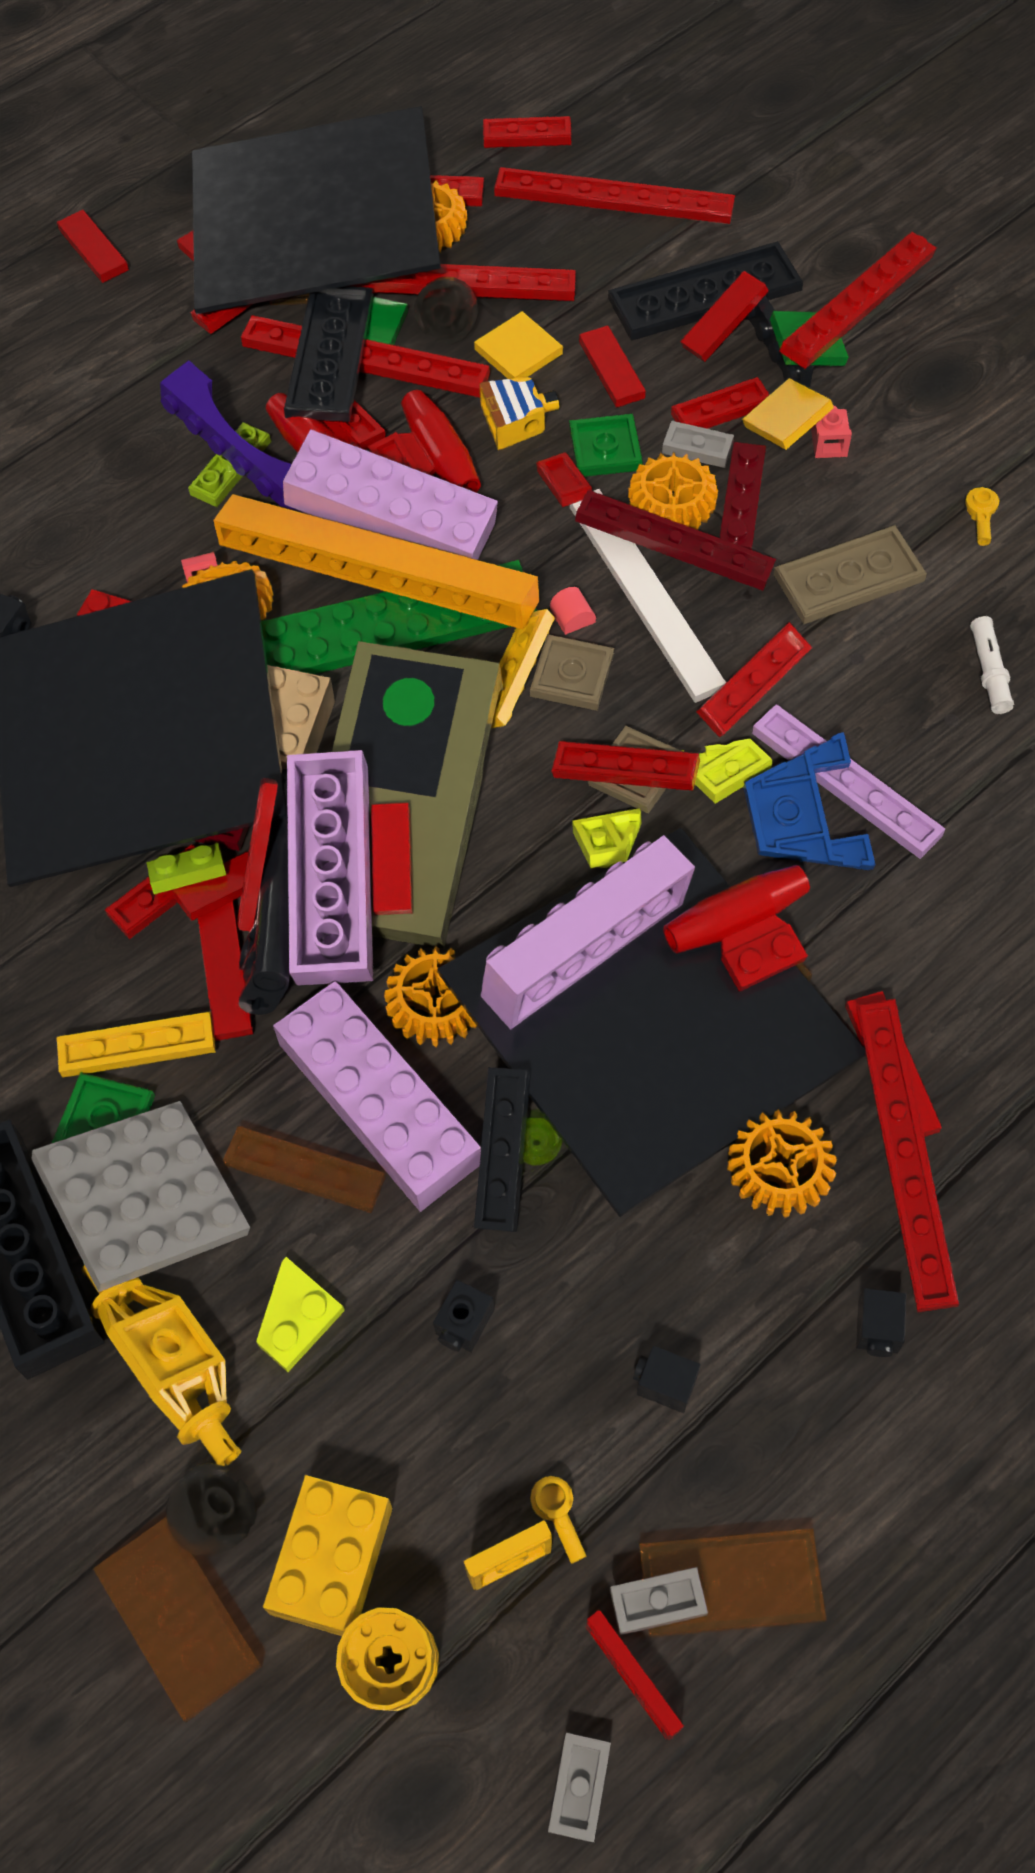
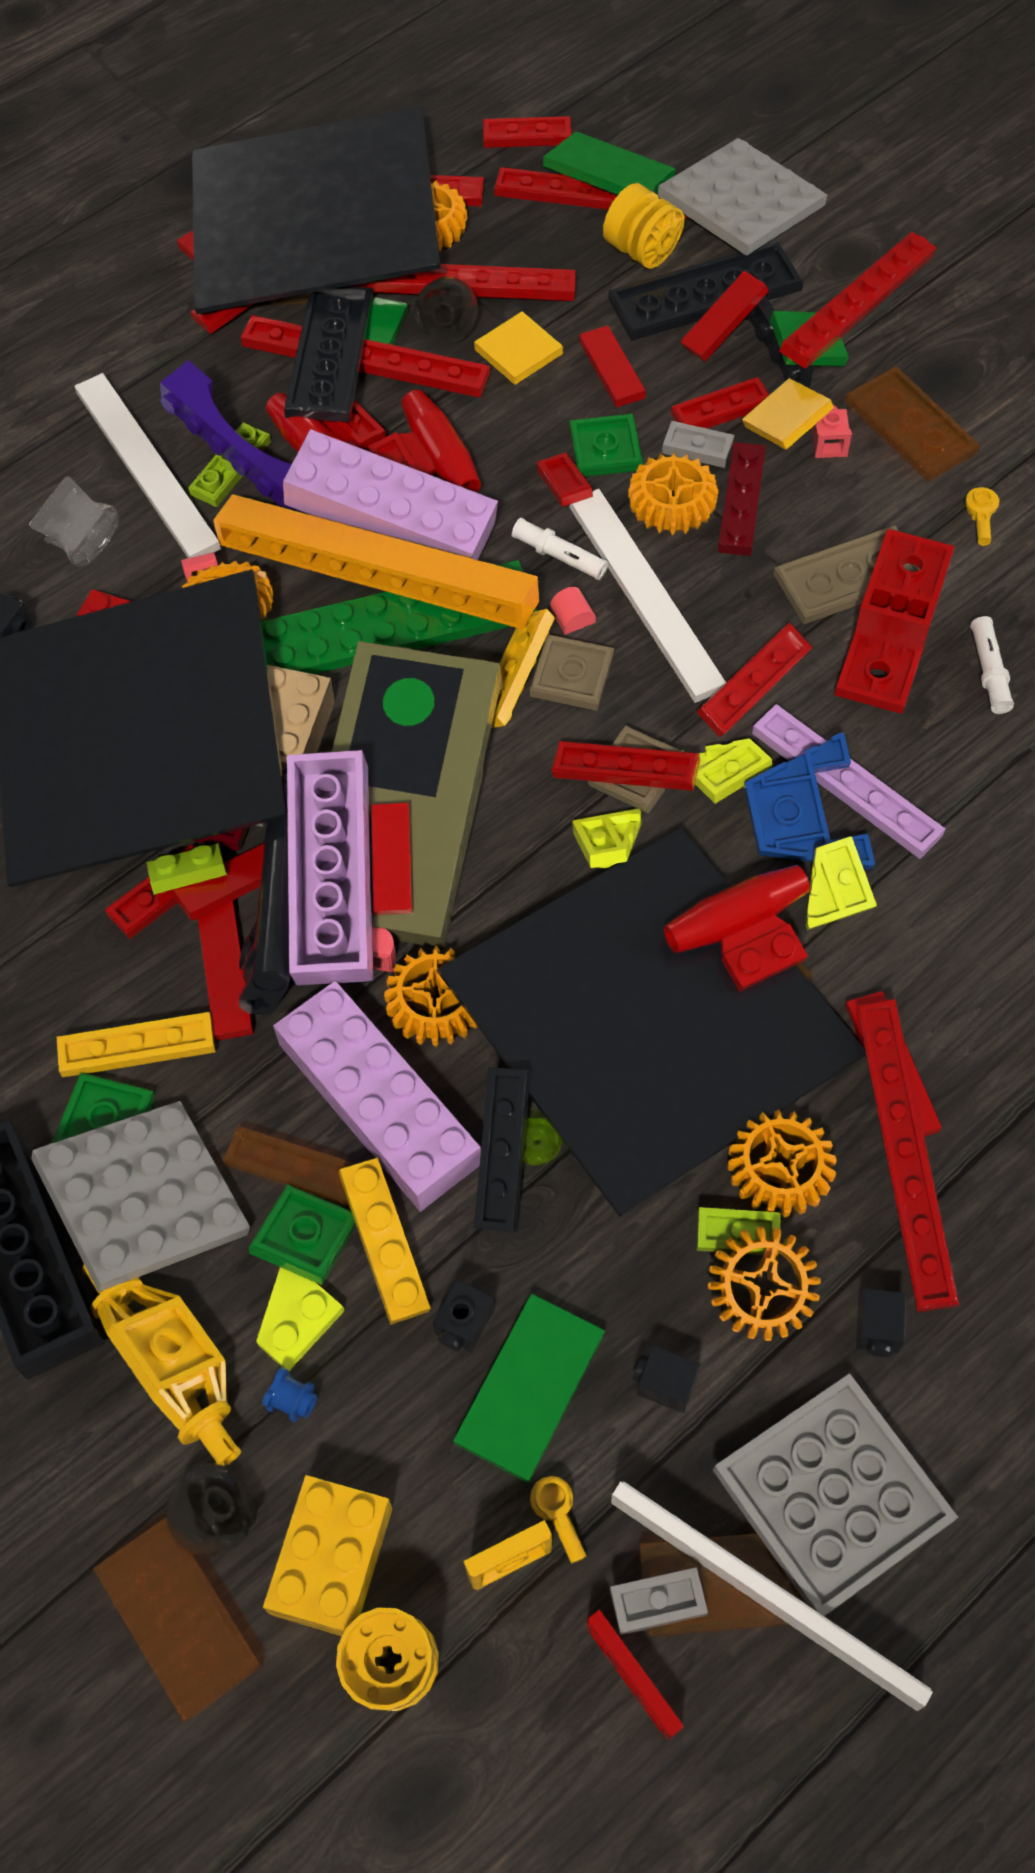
(76, 523): none -> clear piece
(92, 246): red tile -> none
(147, 467): none -> white tile
(257, 854): red tile -> none
(290, 1396): none -> blue brick
(303, 1234): none -> green tile
(383, 950): none -> coral brick
(384, 1241): none -> yellow plate
(515, 409): torso -> none
(529, 1388): none -> green tile
(548, 543): none -> white pin
(579, 1787): light grey plate -> none
(585, 931): lavender brick -> none
(605, 164): none -> green tile
(643, 225): none -> yellow wheel
(675, 540): dark red plate -> none
(718, 1225): none -> lime plate
(742, 196): none -> light grey plate
(760, 1302): none -> light orange gear
(772, 1597): none -> white tile
(834, 1495): none -> light grey plate
(837, 884): none -> neon yellow wing
(894, 621): none -> red bracket
(912, 424): none -> clear orange tile

